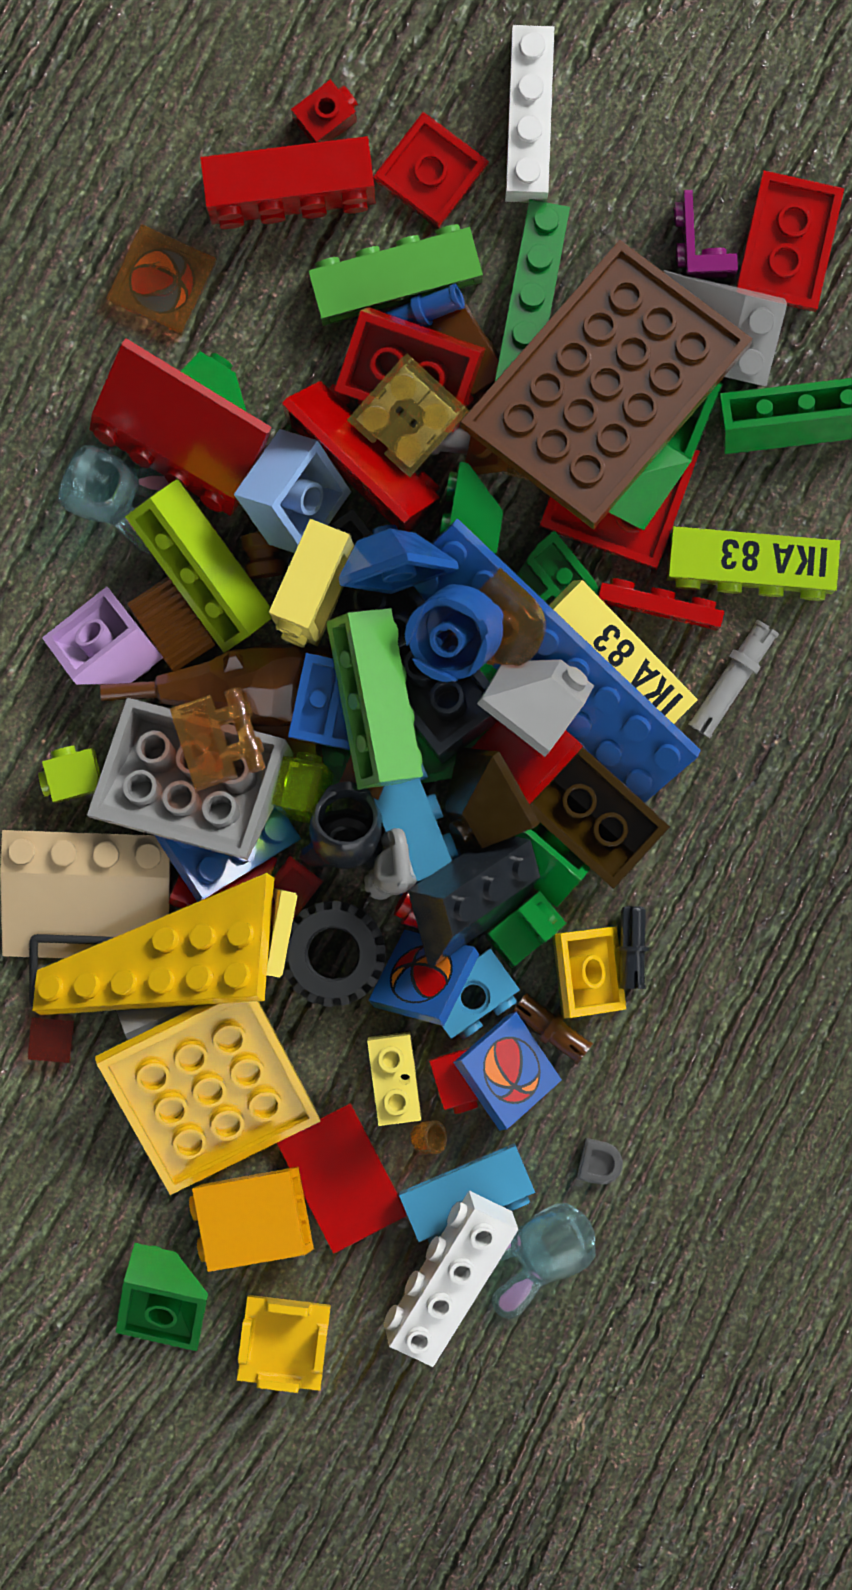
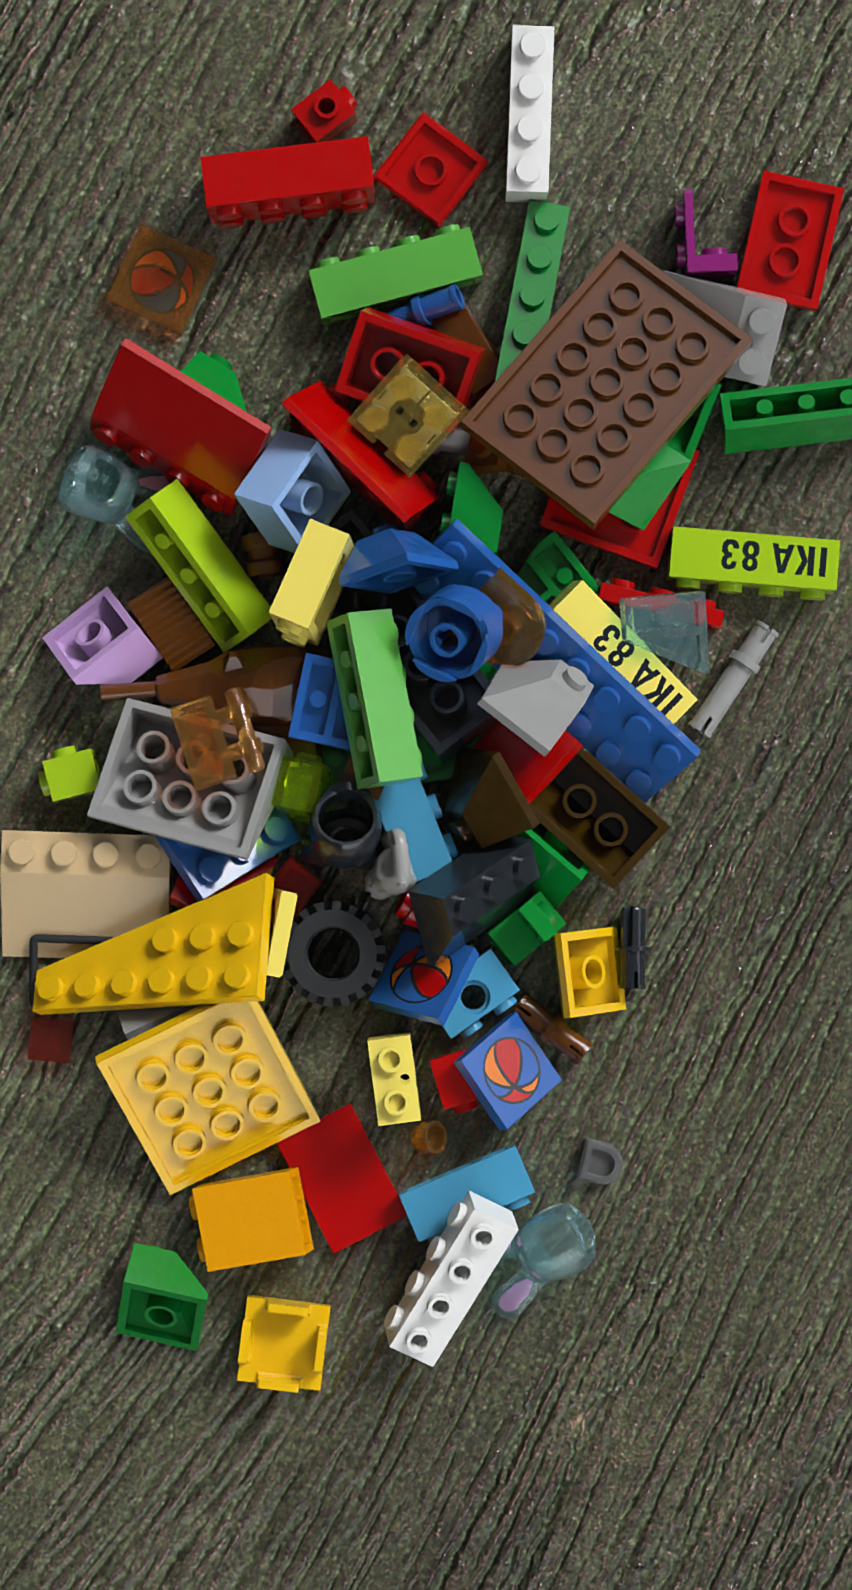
(668, 626): none -> clear light blue wing

